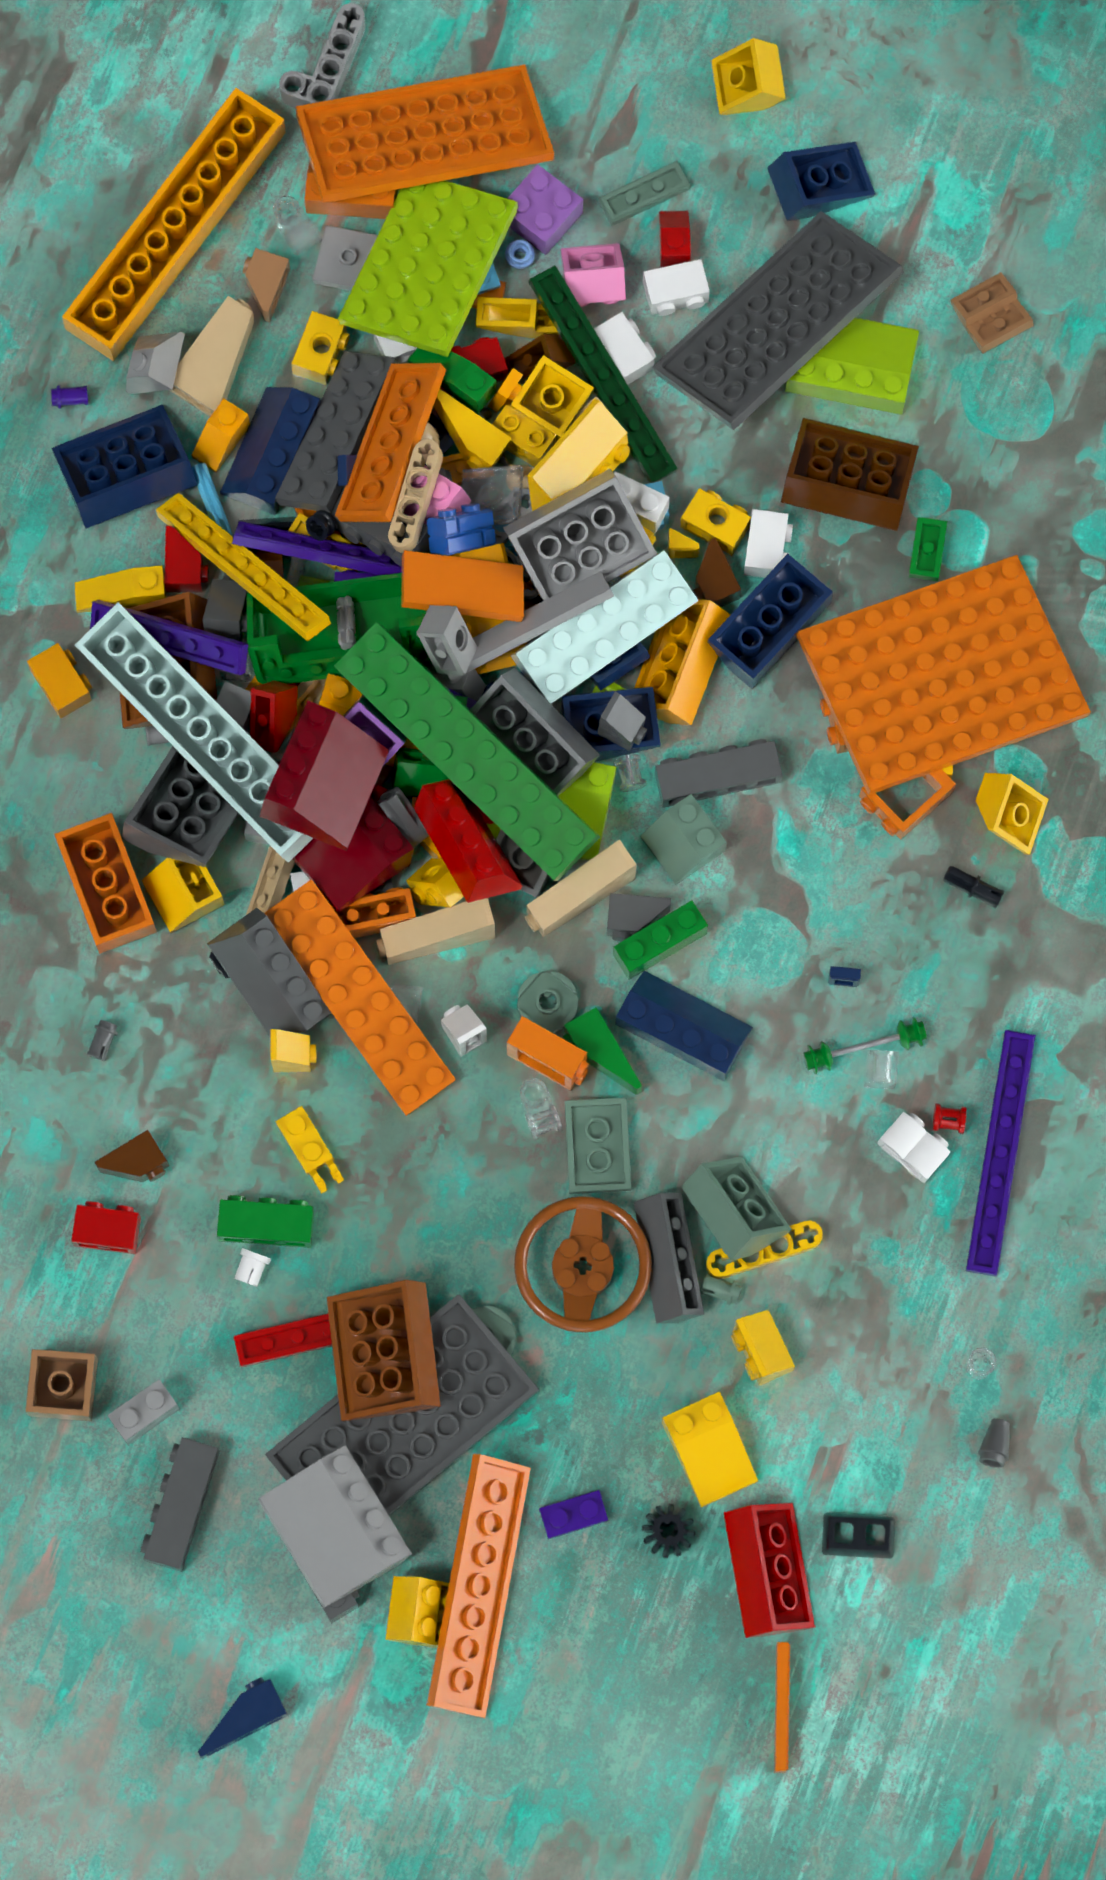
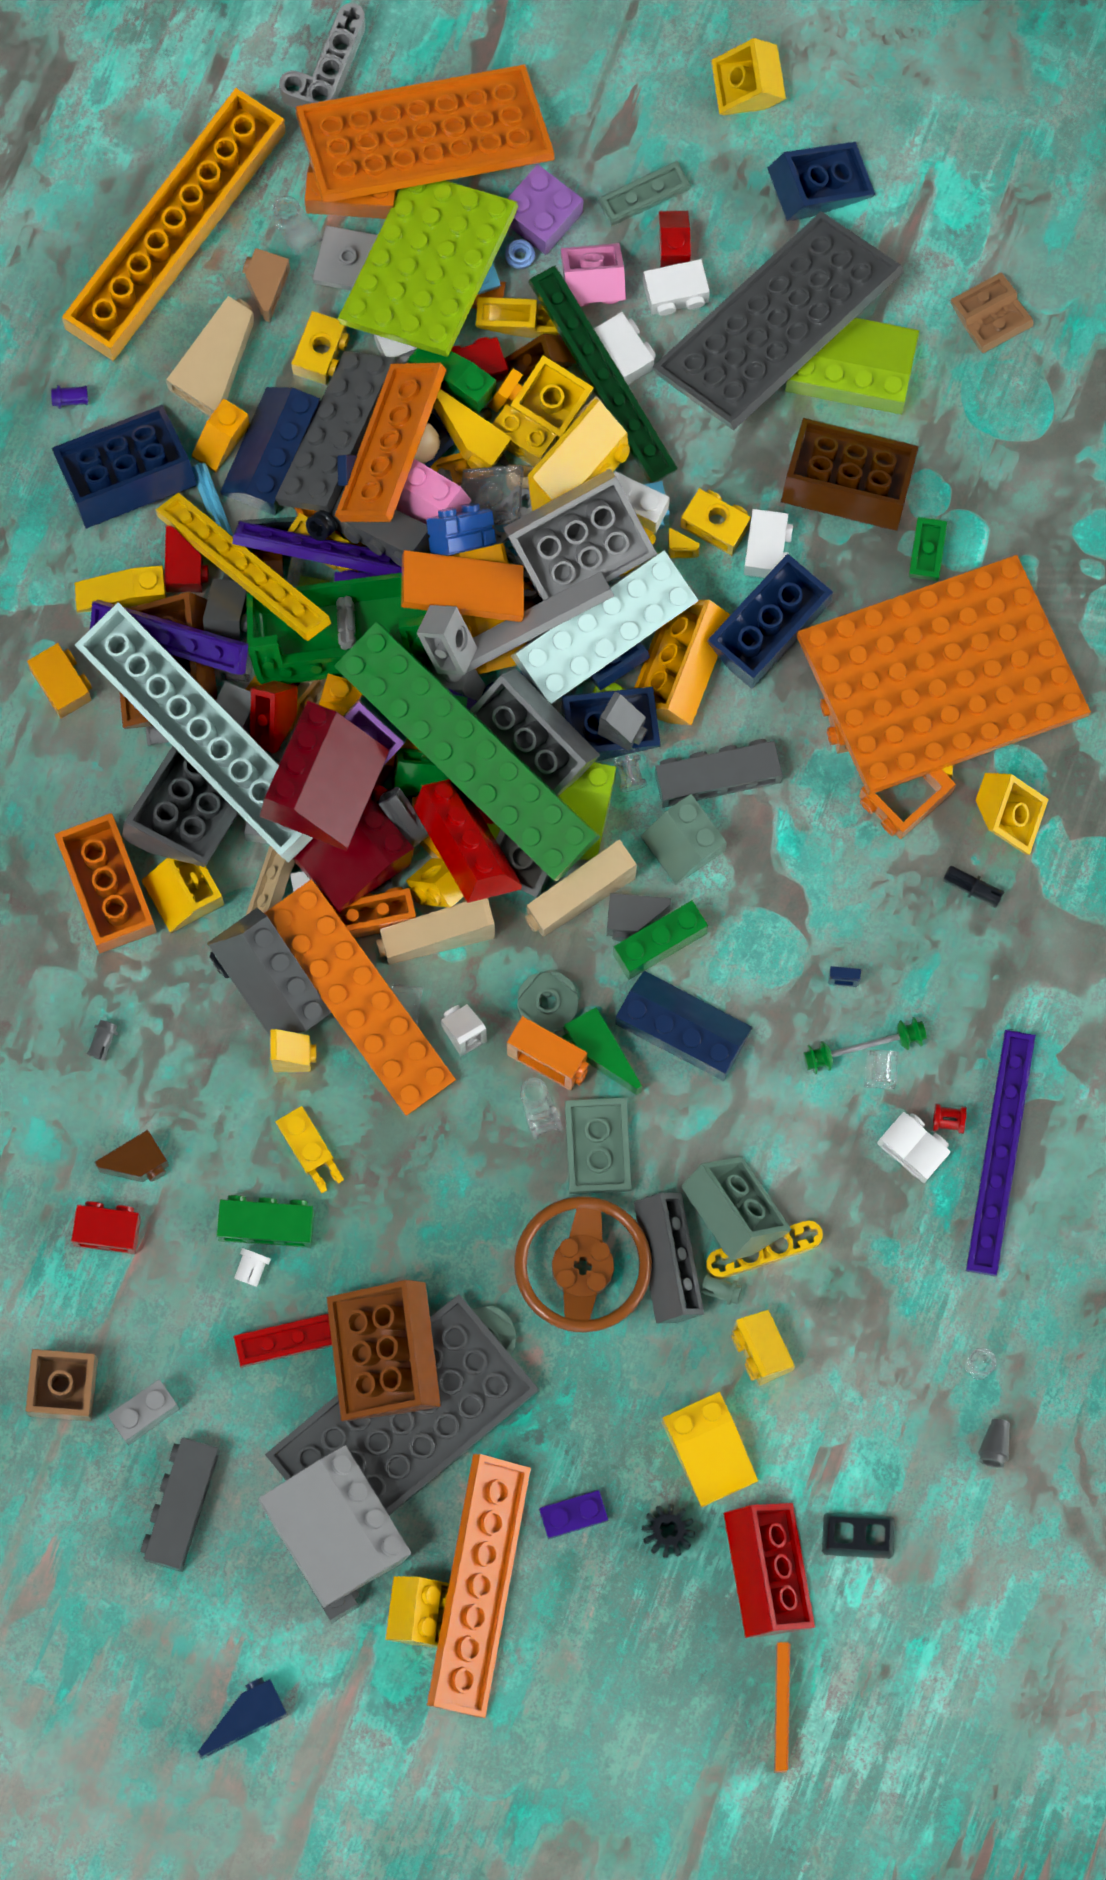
(154, 363): light grey slope -> none
(420, 496): tan beam -> none
(715, 578): reddish brown slope -> none

